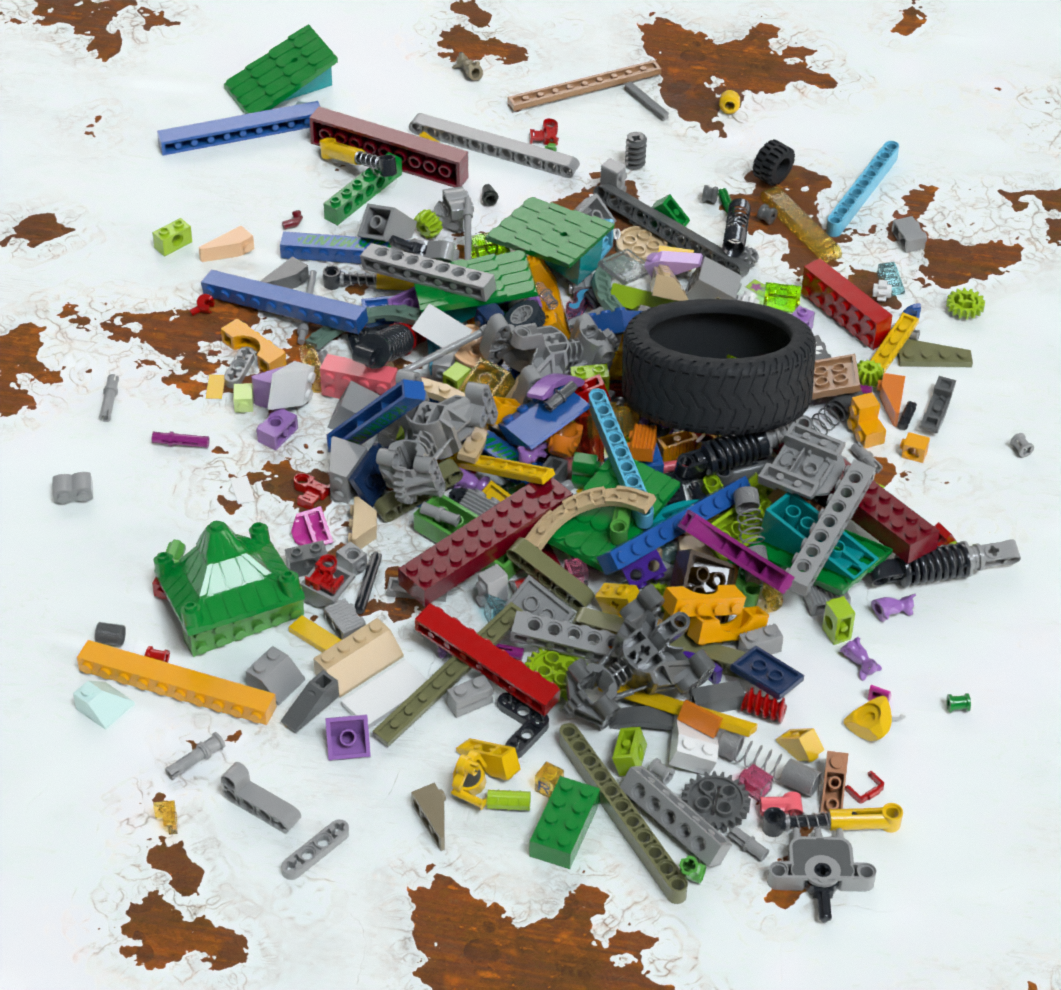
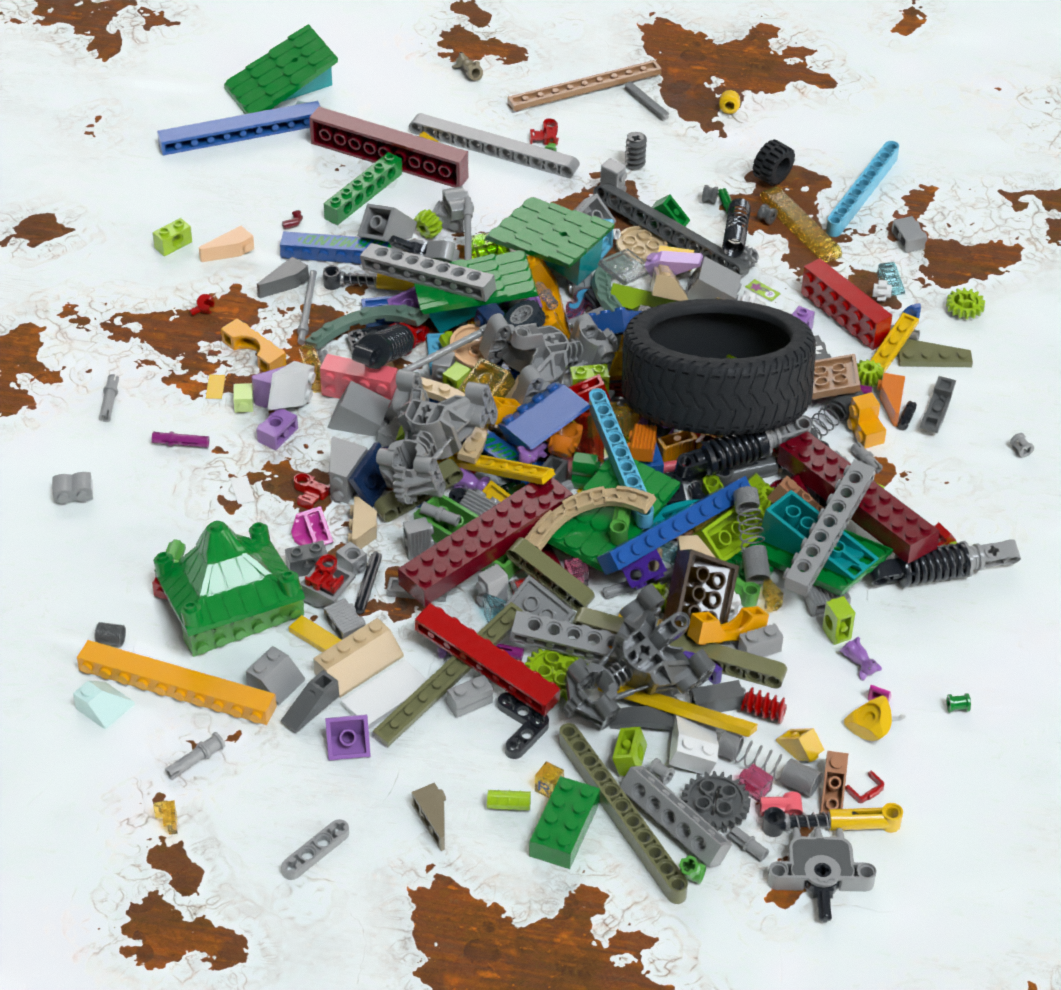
(157, 654): red bush -> none
(238, 360): light grey beam -> none
(257, 800): light grey beam -> none
(285, 301): brick -> none
(333, 150): piece -> none
(380, 413): blue brick -> none
(417, 537): none -> light grey brick
(440, 327): white sticker -> none
(470, 778): yellow piece -> none
(489, 195): pearl dark grey cone -> none
(501, 759): yellow slope -> none
(545, 386): medium lavender slope -> none
(560, 396): dark grey axle -> none
(614, 597): yellow brick -> none
(700, 718): orange tile -> none
(725, 601): light orange arch -> none
(736, 552): magenta arch -> none
(767, 672): dark blue tile -> none
(782, 296): clear neon green slope -> none
(806, 464): light grey slope -> none
(886, 606): medium lavender animal -> none
(915, 447): light orange brick -> none

